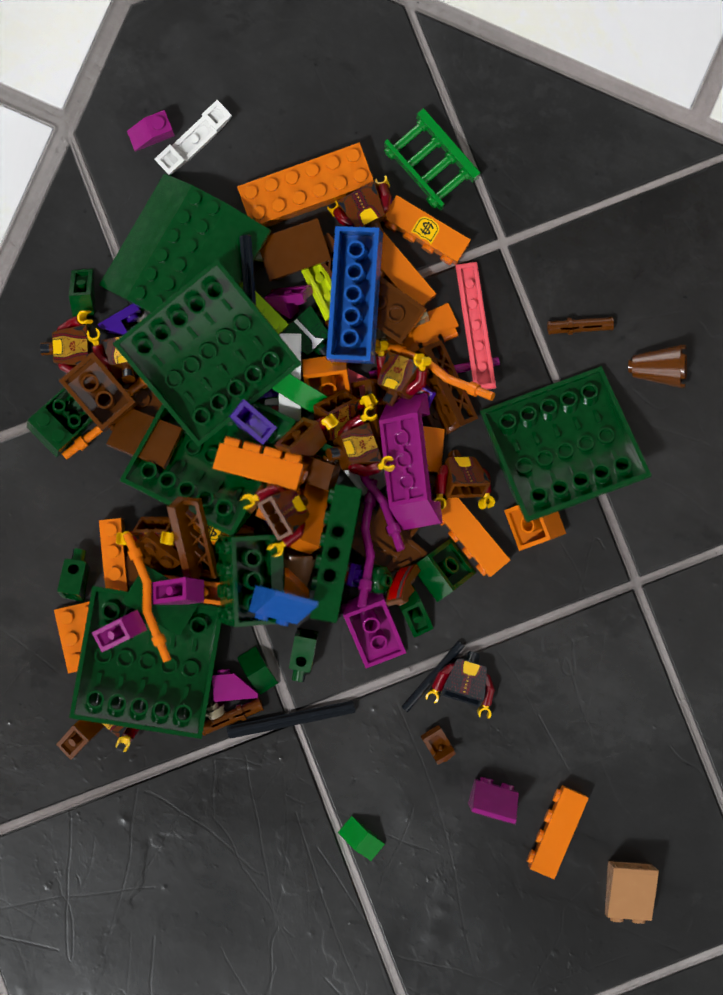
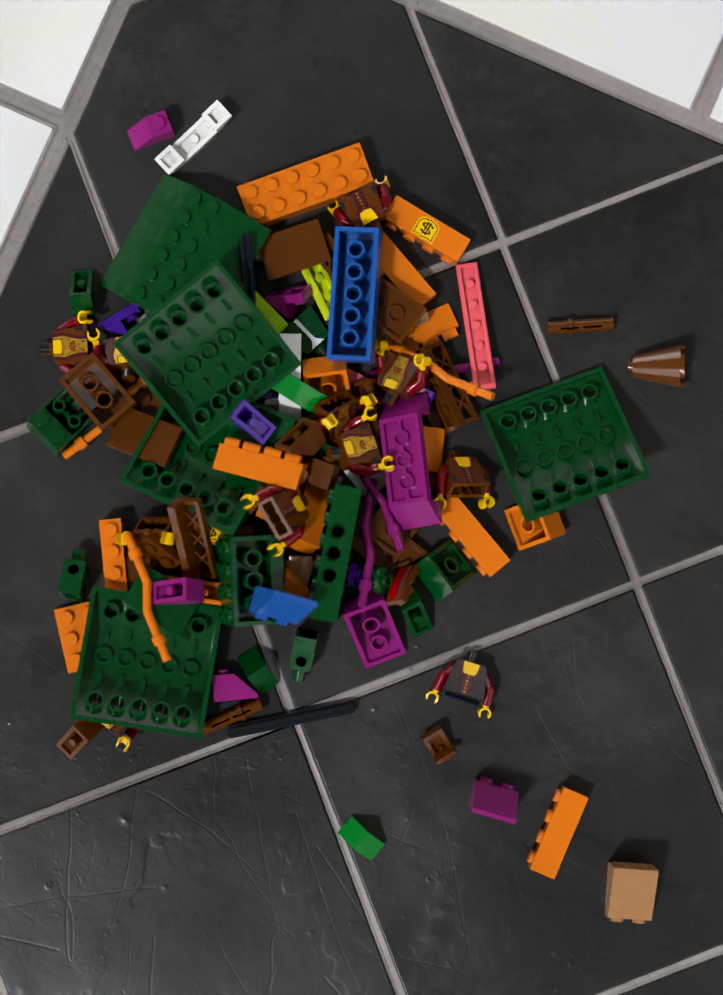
(119, 631): magenta slope -> none
(215, 710): dark tan plate -> none
(425, 685): black bar -> none
(438, 139): green fence -> none

